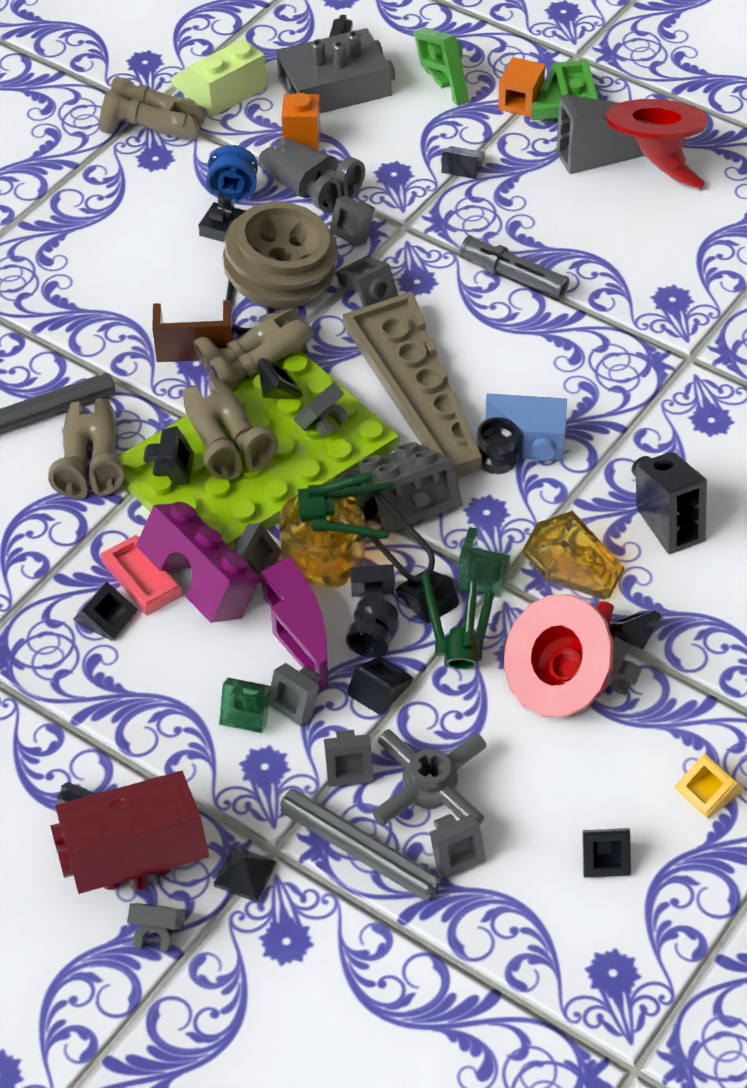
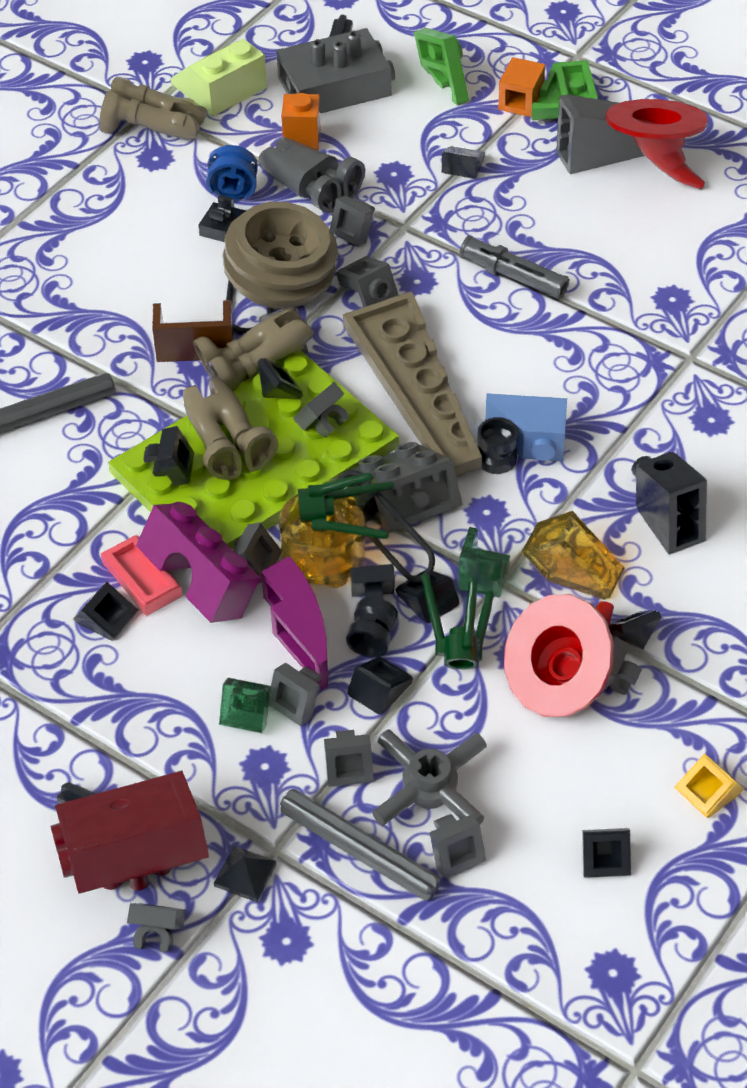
(80, 430): dark tan piece -> none

